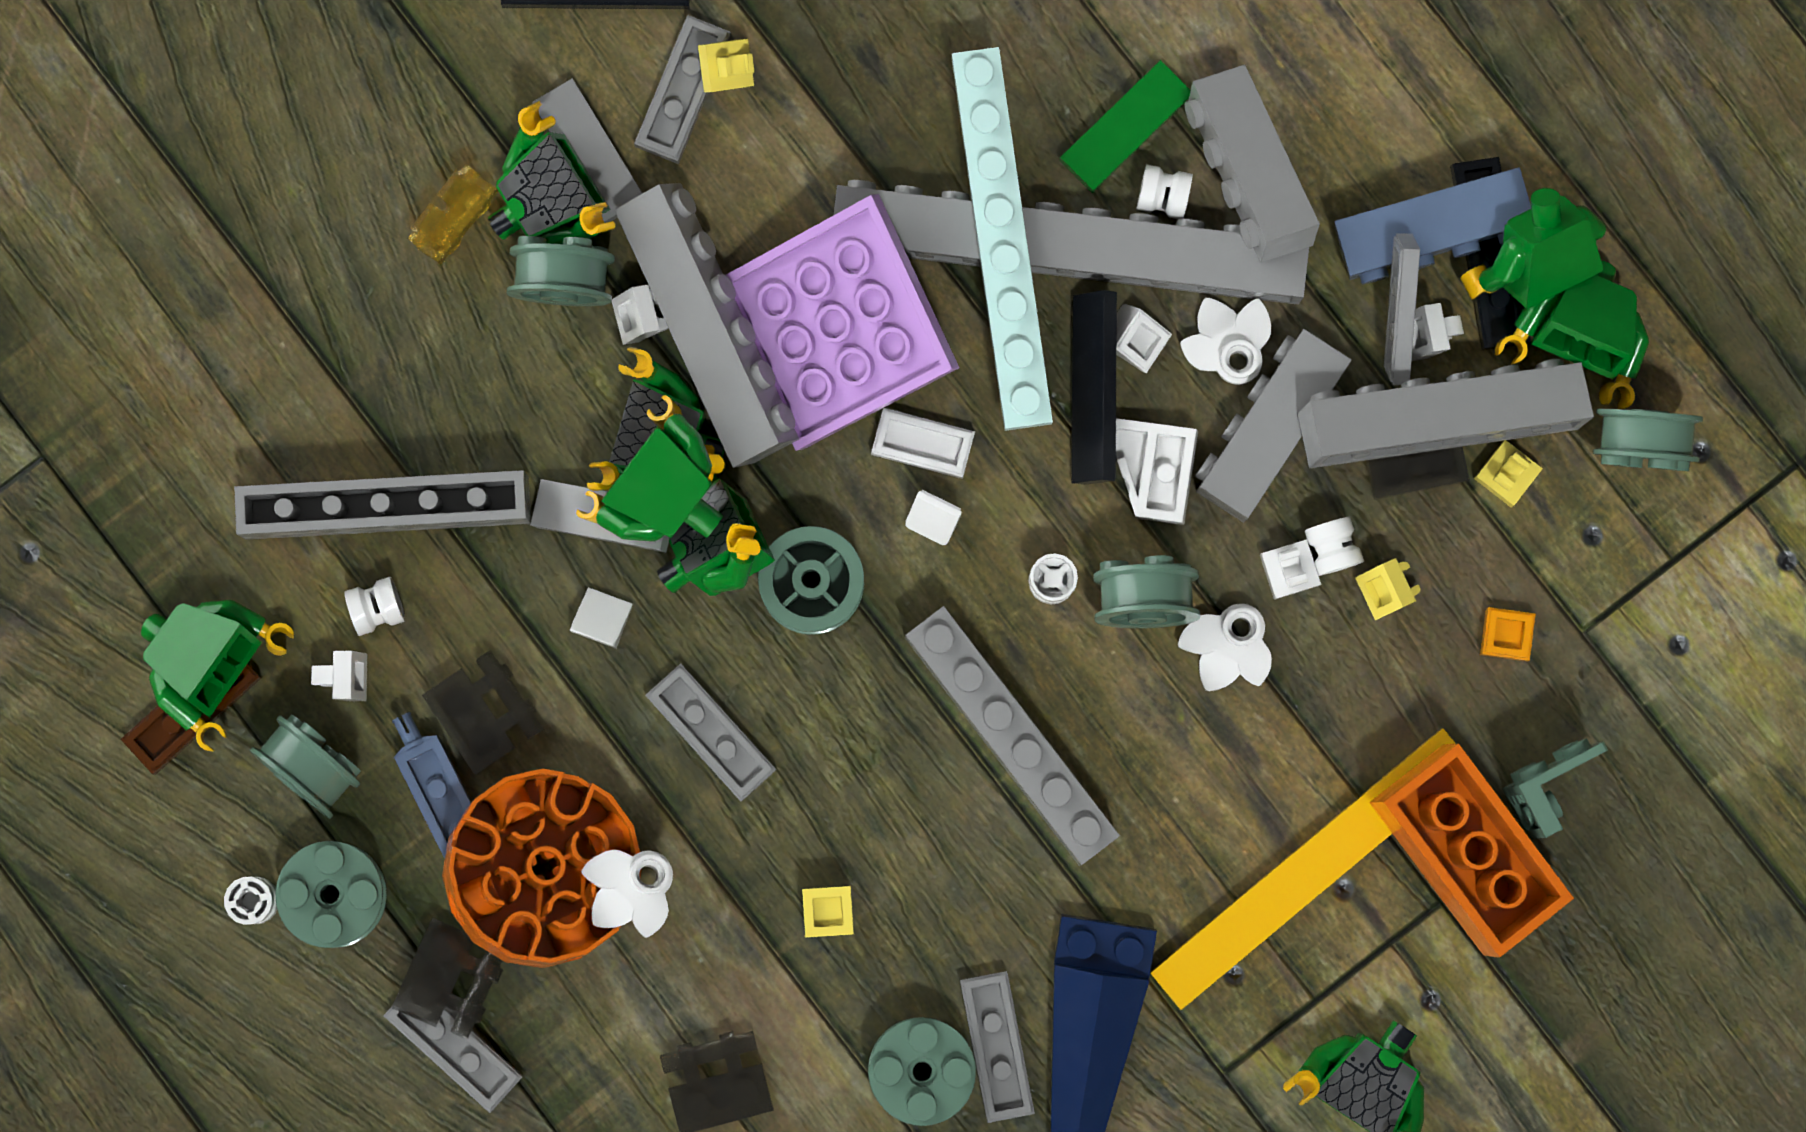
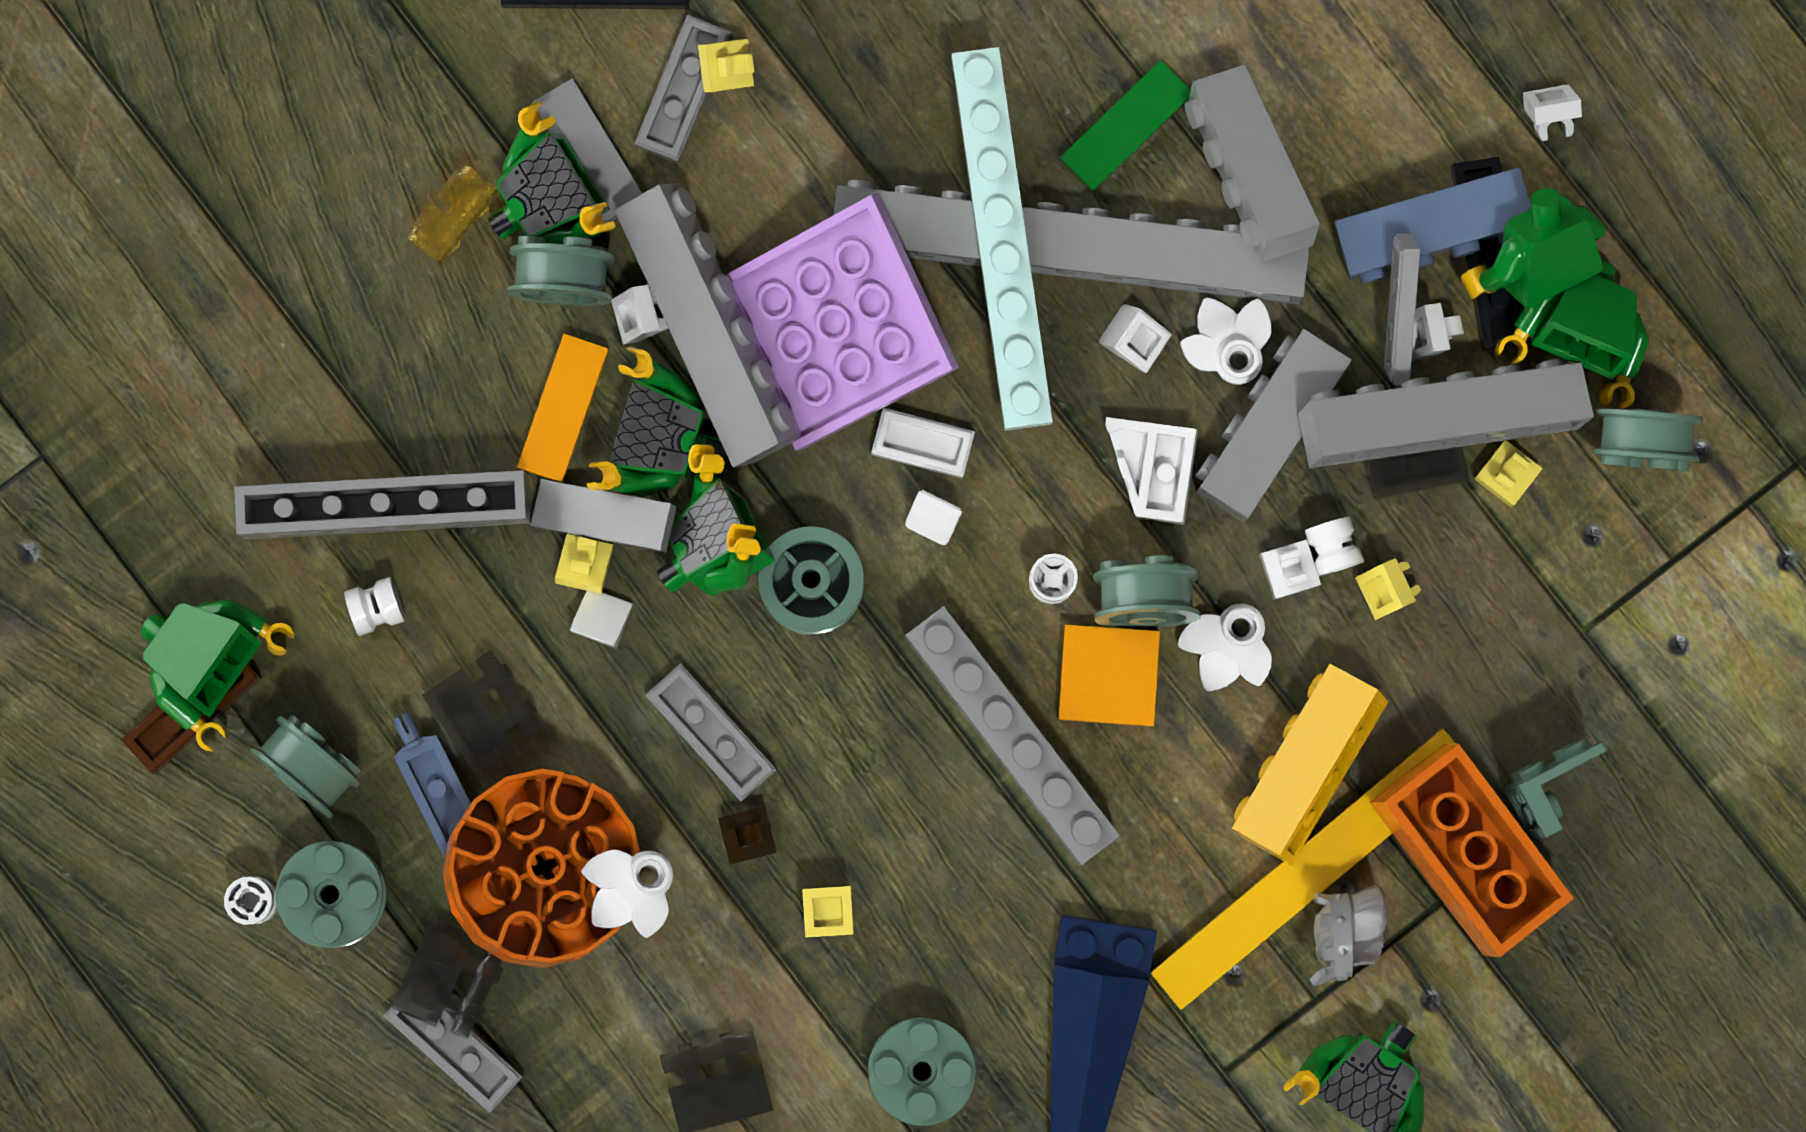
(346, 676): white tile -> none
(563, 408): none -> light orange tile
(584, 563): none -> light yellow tile
(660, 485): green torso -> none
(747, 835): none -> dark brown tile
(997, 1046): light grey tile -> none
(1094, 387): black tile -> none
(1109, 675): none -> light orange tile
(1153, 191): white wheel -> none
(1309, 763): none -> yellow brick
(1348, 932): none -> light grey hair
(1507, 634): light orange tile -> none
(1550, 106): none -> white tile

